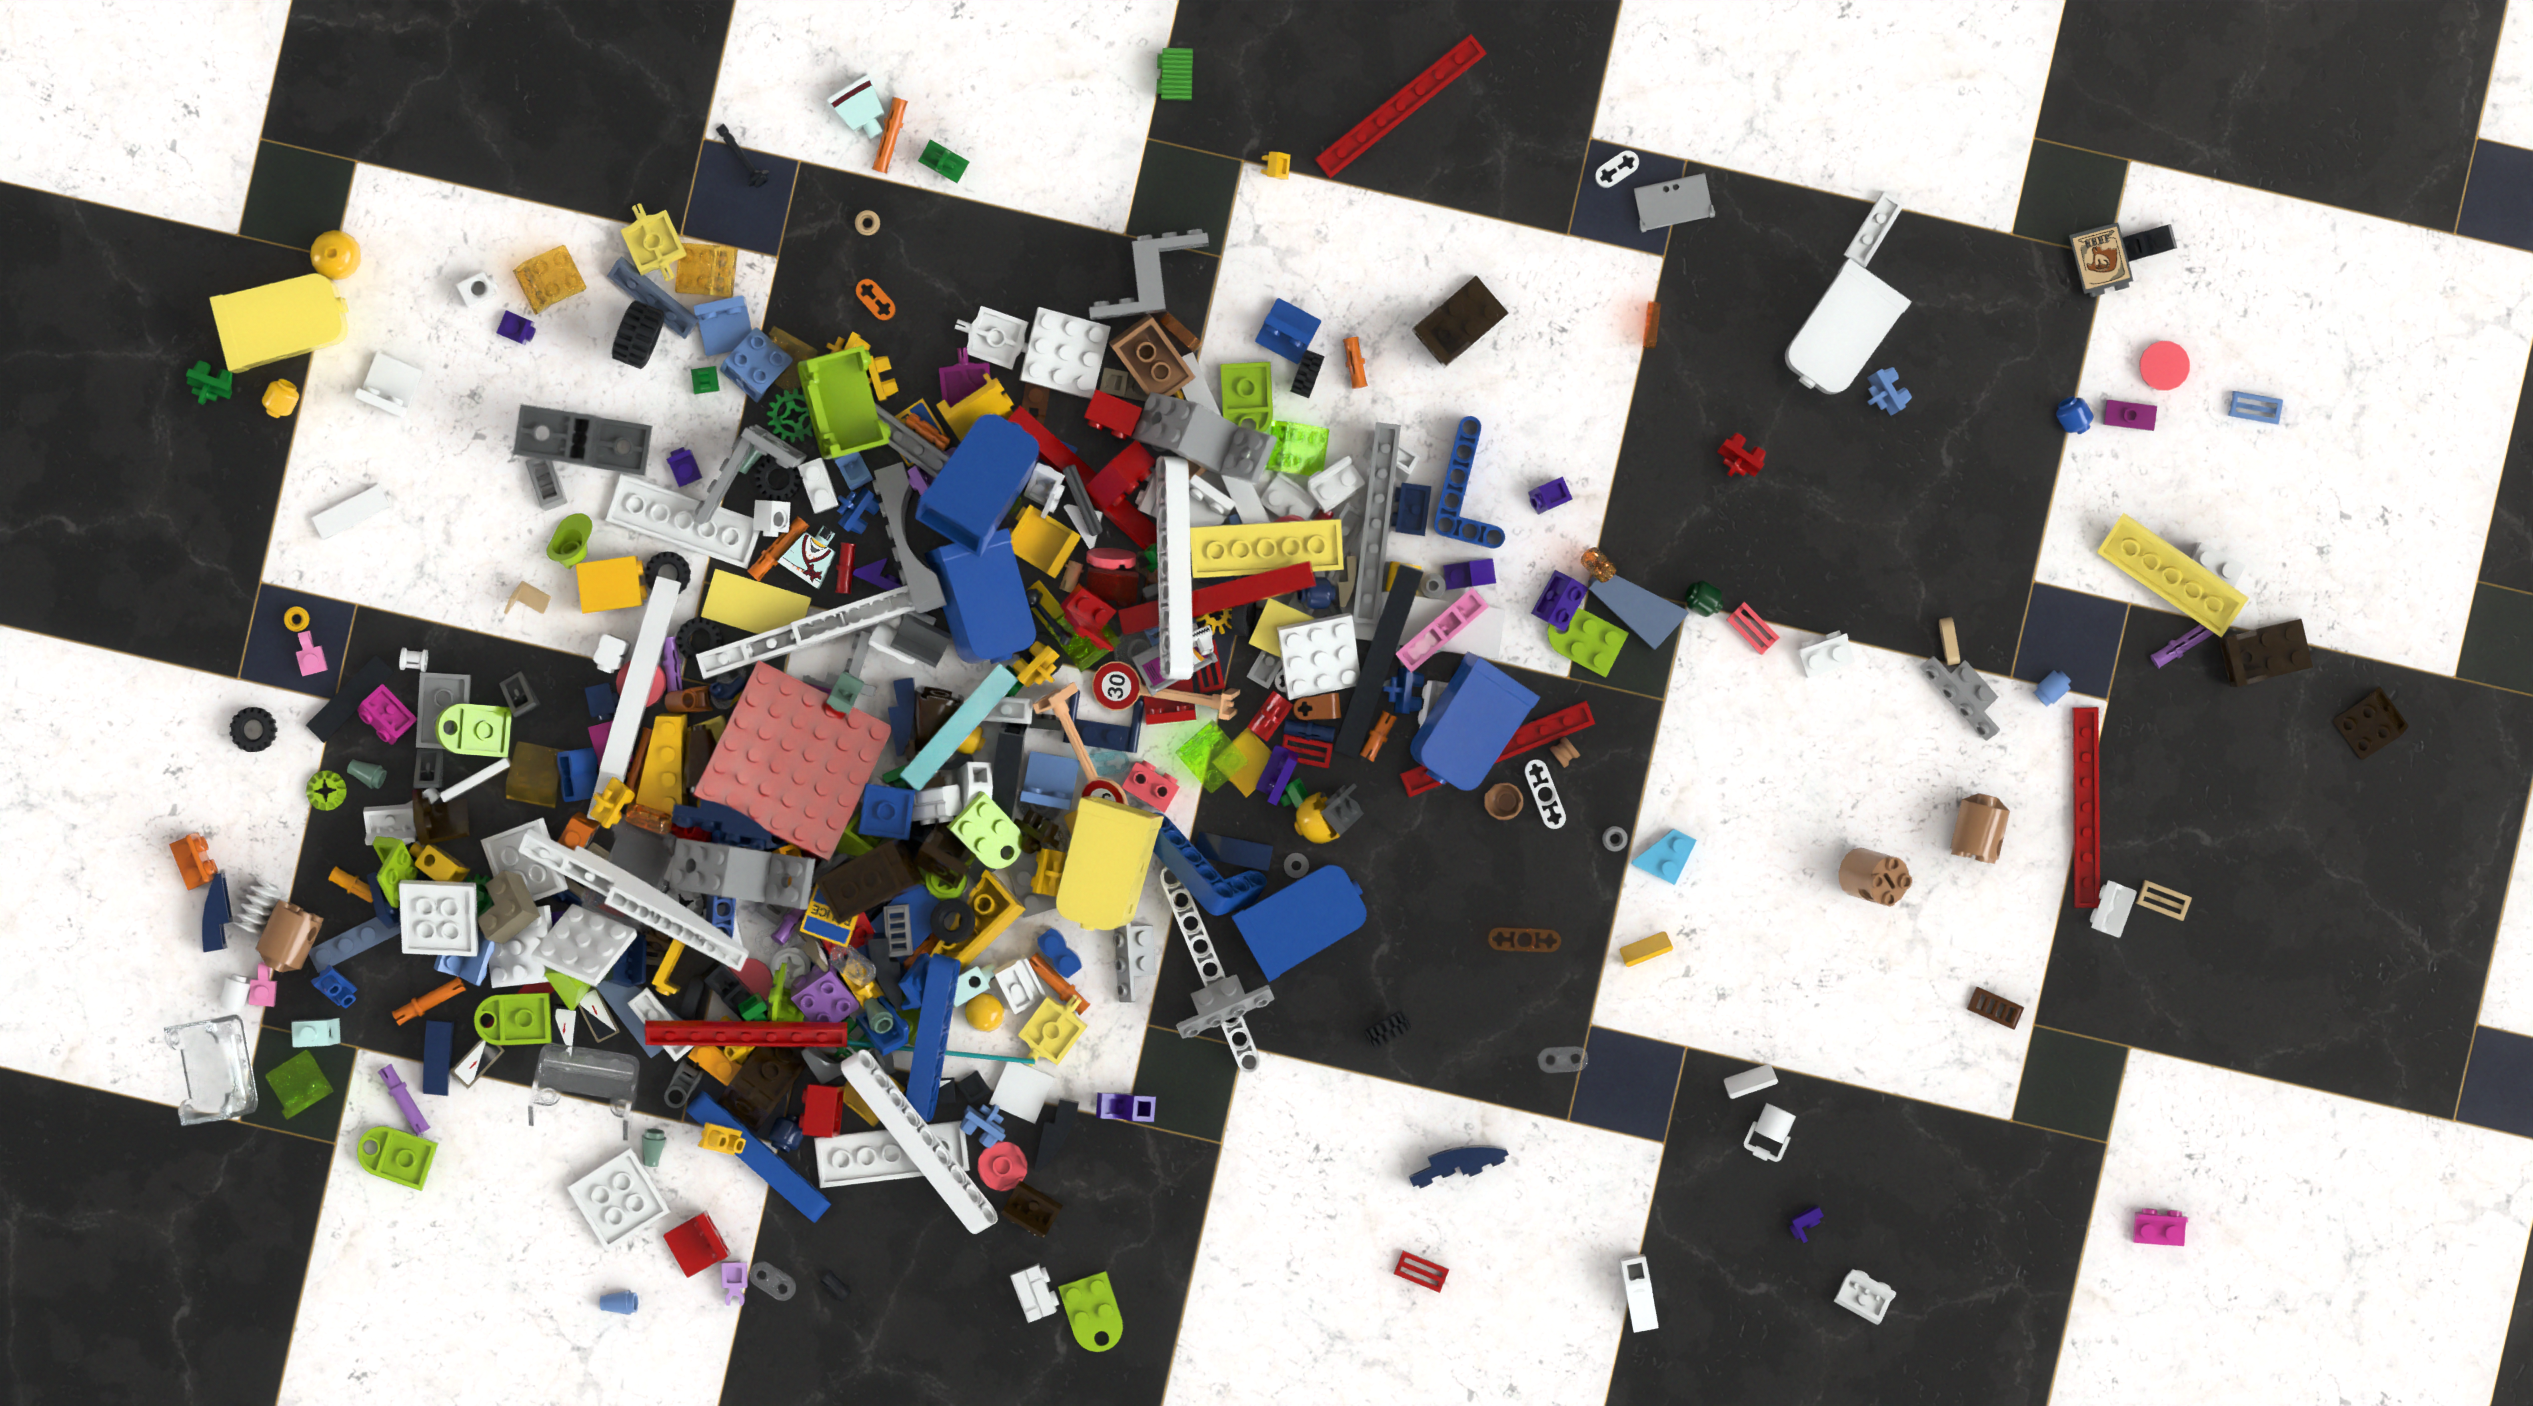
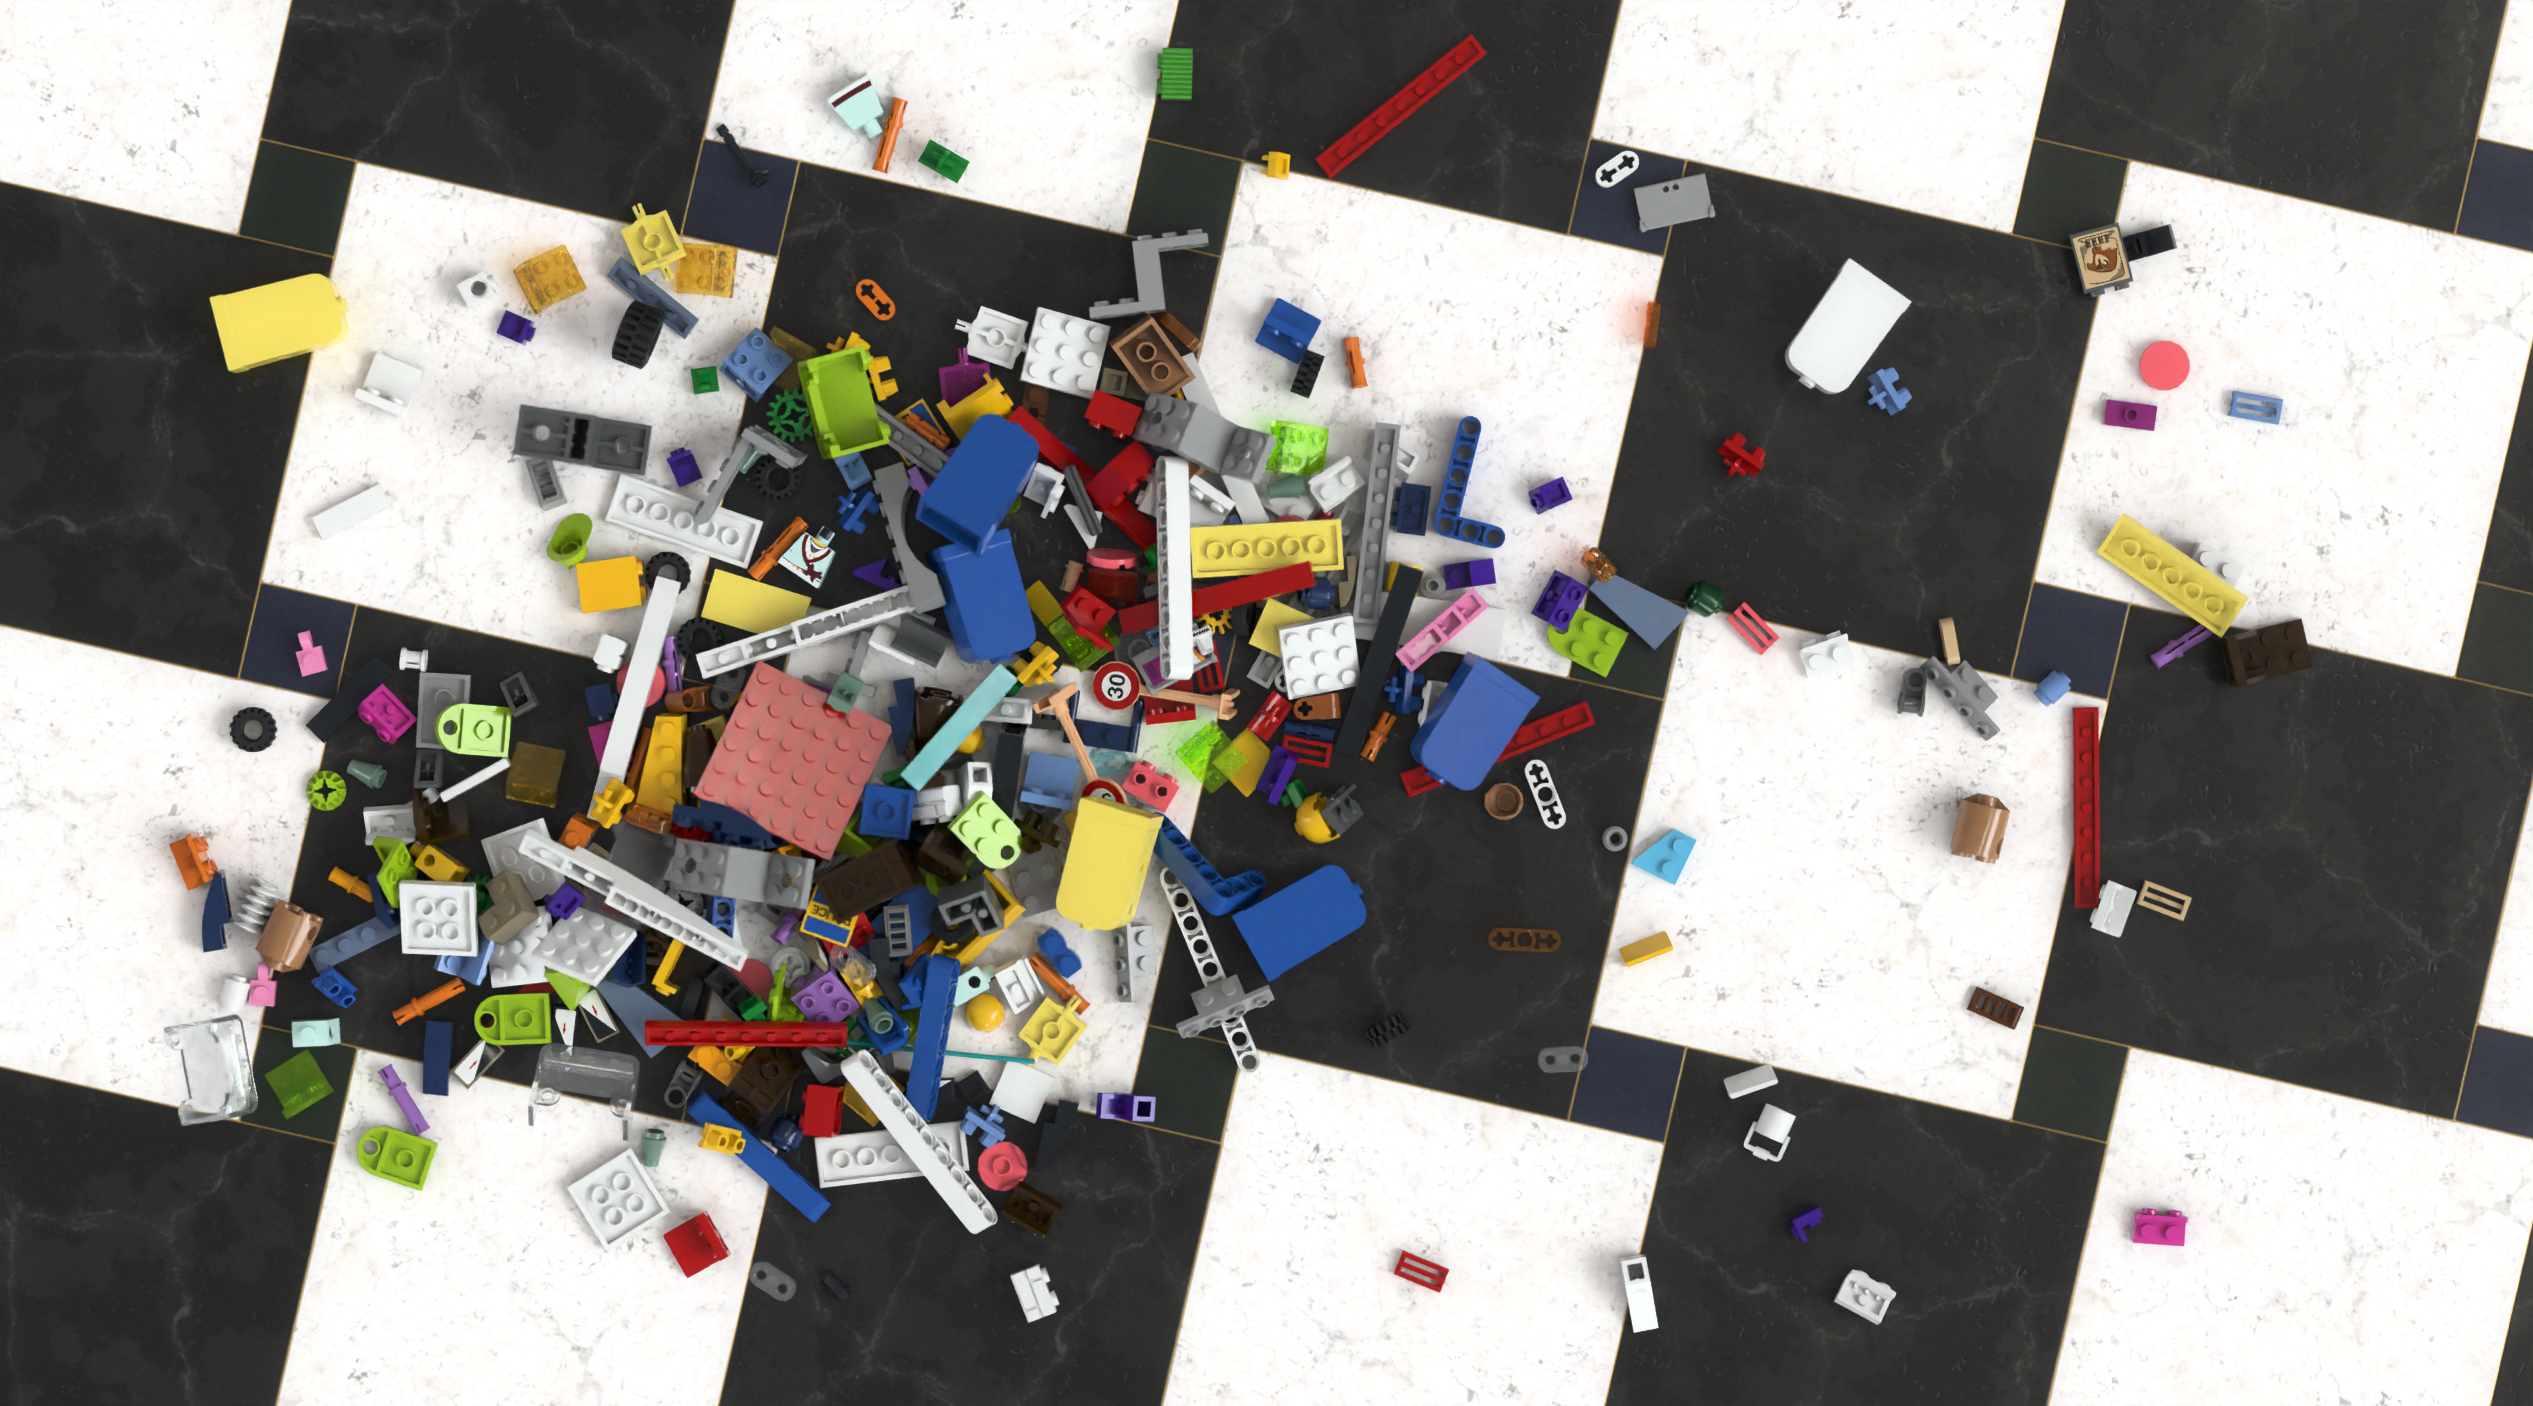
(207, 386): green hips -> none
(280, 398): yellow head -> none
(288, 619): yellow plate -> none
(335, 255): yellow cylinder -> none
(529, 596): tan bracket -> none
(564, 901): none -> dark purple bracket
(577, 773): blue brick -> none
(621, 1302): medium blue cone -> none
(649, 1008): white tile -> none
(723, 324): medium blue bracket -> none
(727, 691): dark blue arm -> none
(734, 1277): lavender plate -> none
(771, 517): white brick -> none
(818, 485): white brick -> none
(845, 568): red pin -> none
(864, 215): tan plate -> none
(972, 900): none -> dark grey brick
(1034, 599): black piece -> none
(1042, 541): yellow panel -> none
(1049, 872): yellow hips -> none
(1091, 1310): lime plate -> none
(1234, 851): dark blue slope -> none
(1247, 393): lime plate -> none
(1287, 487): none -> sand green cone
(1296, 857): light grey plate -> none
(1459, 321): dark brown bracket -> none
(1468, 1158): dark blue slope -> none
(1564, 752): medium nougat wheel -> none
(1874, 229): white tile -> none
(1874, 876): medium nougat cylinder -> none
(1912, 694): none -> dark grey piece
(2074, 415): blue head -> none
(2371, 723): dark brown bracket -> none

